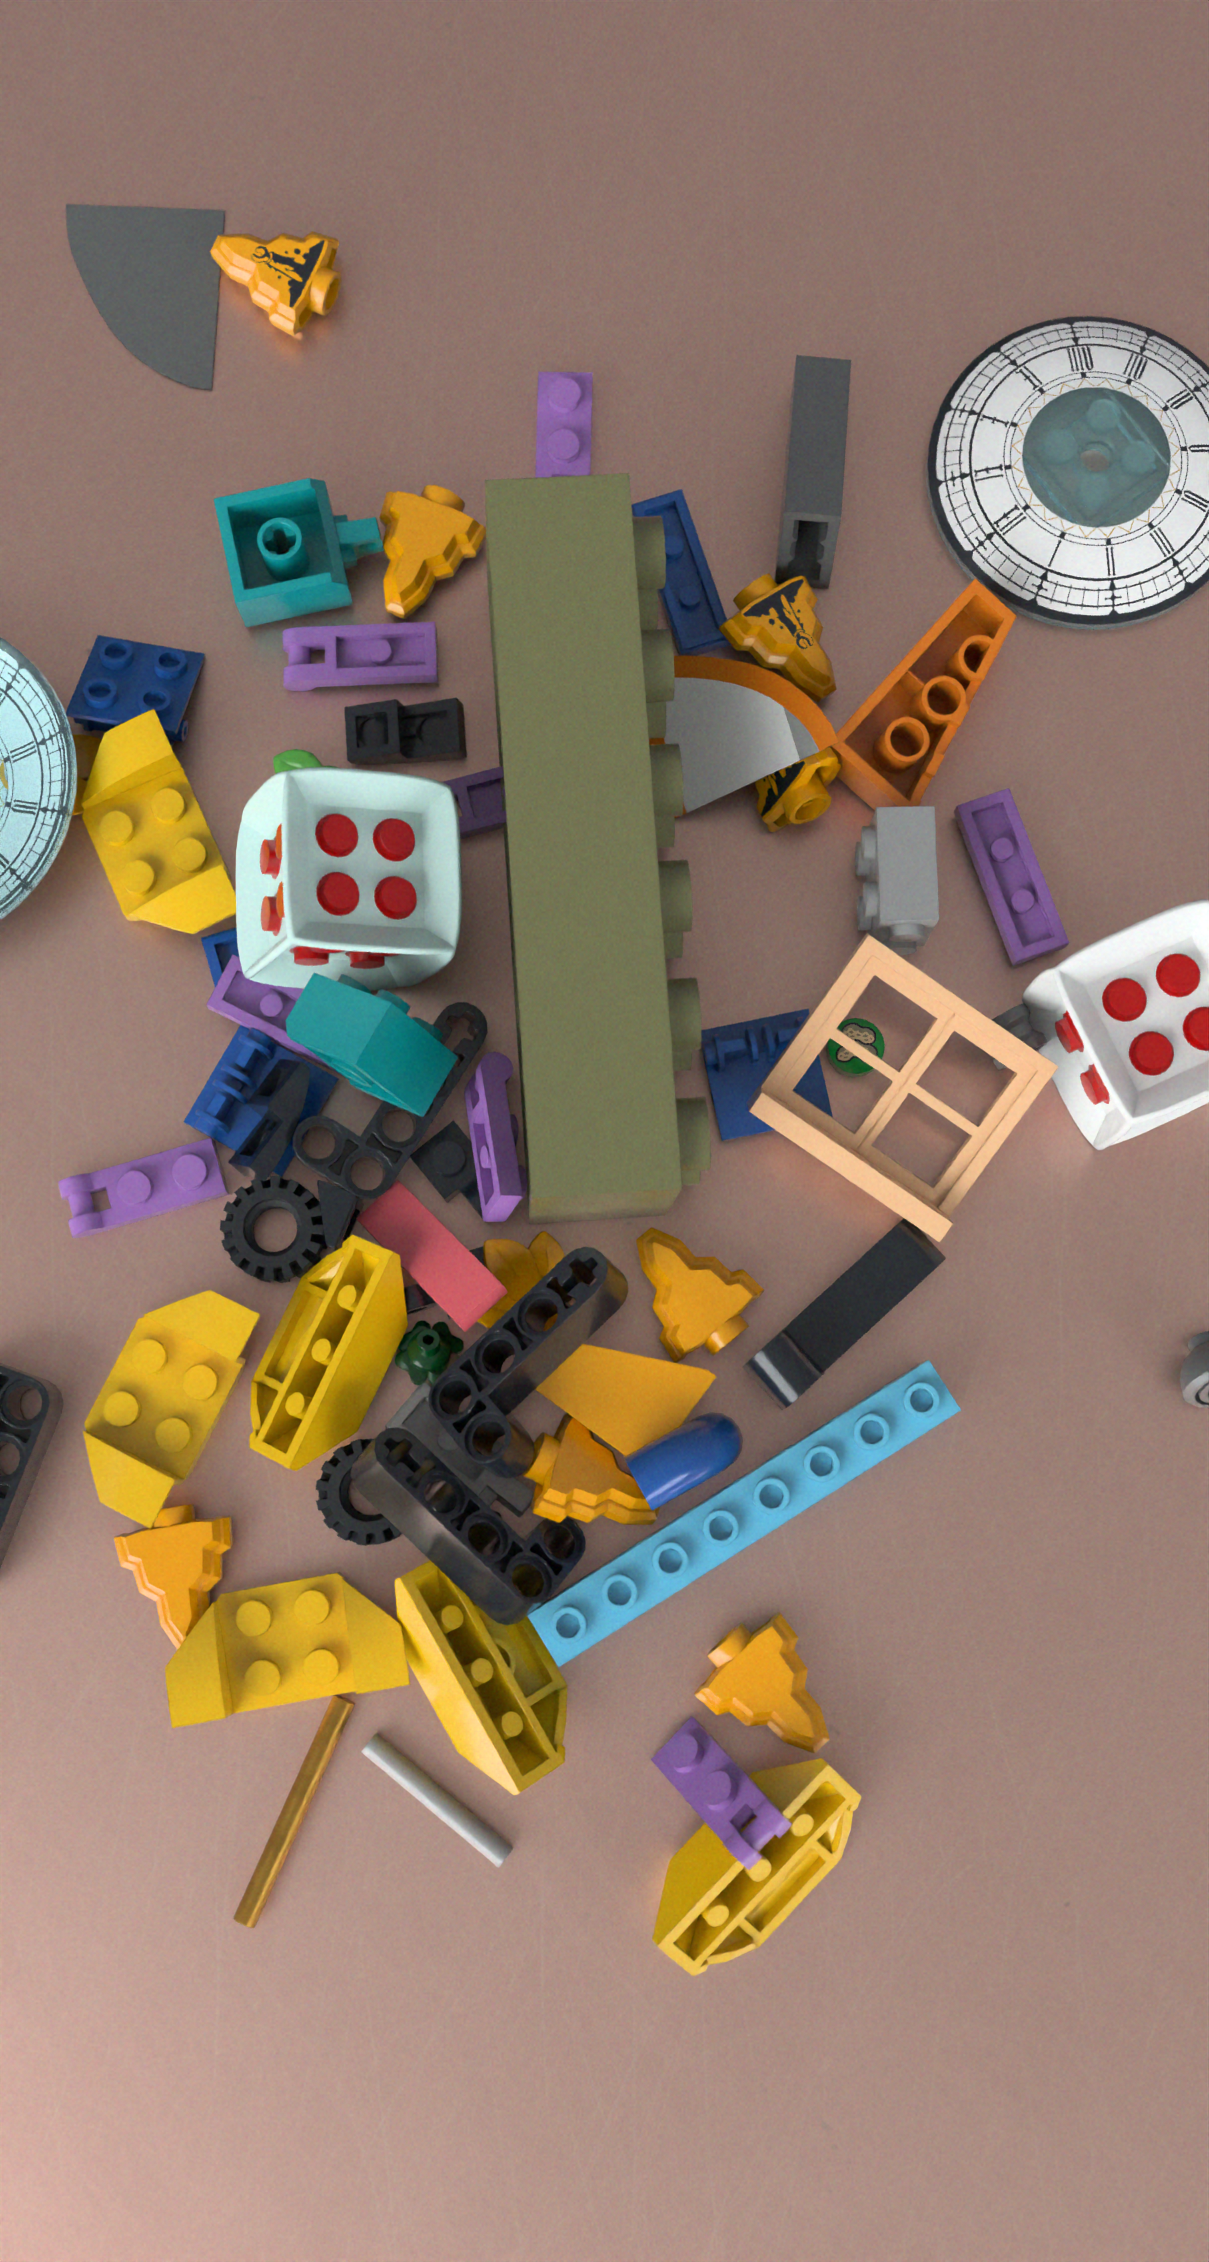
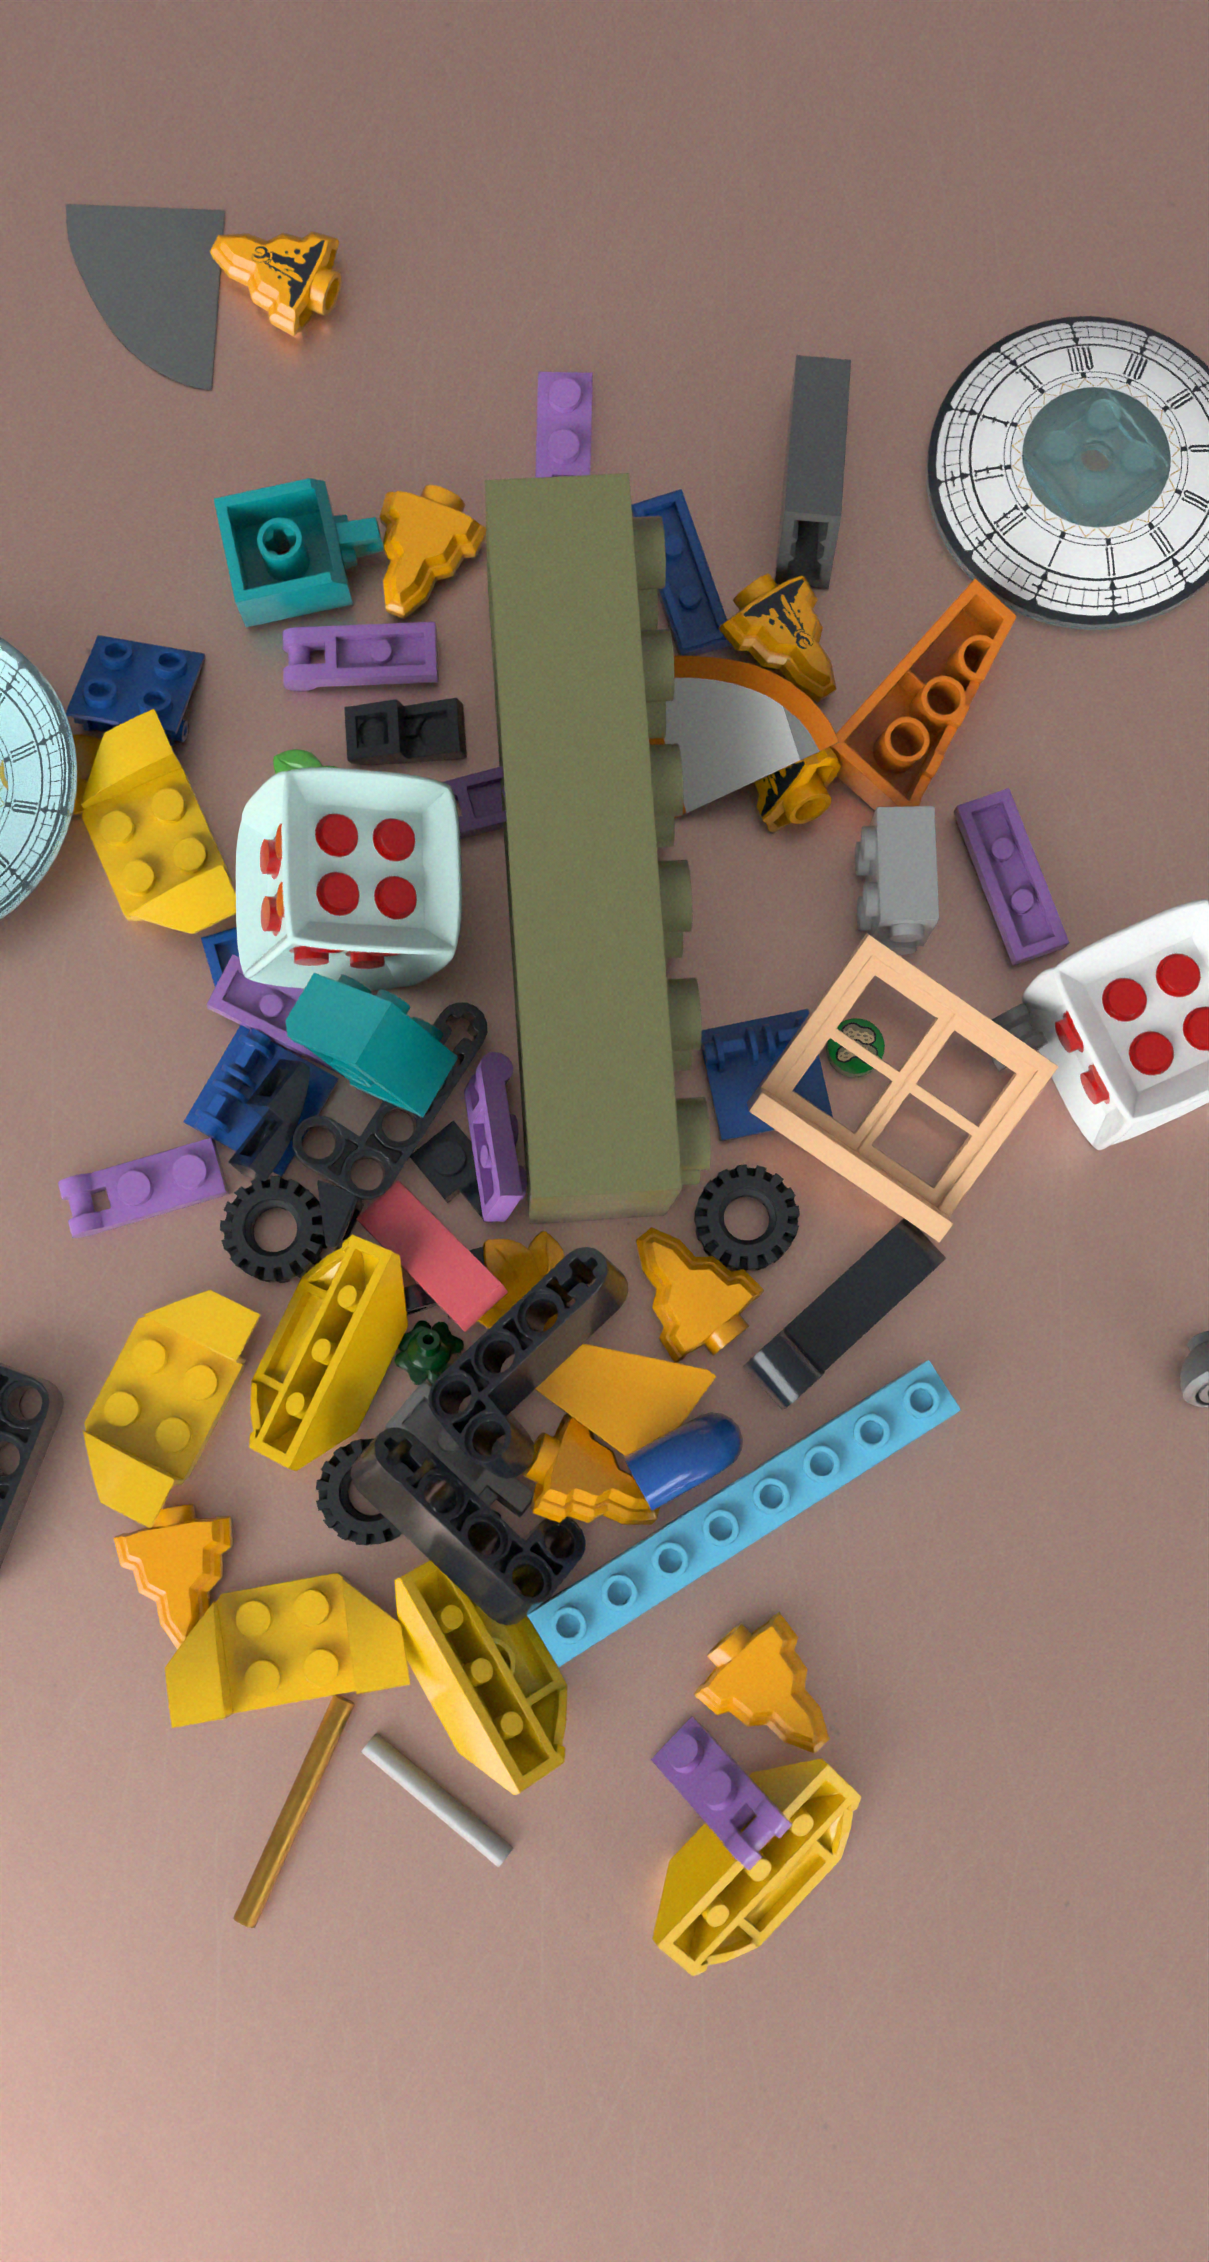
(746, 1183): none -> black tyre

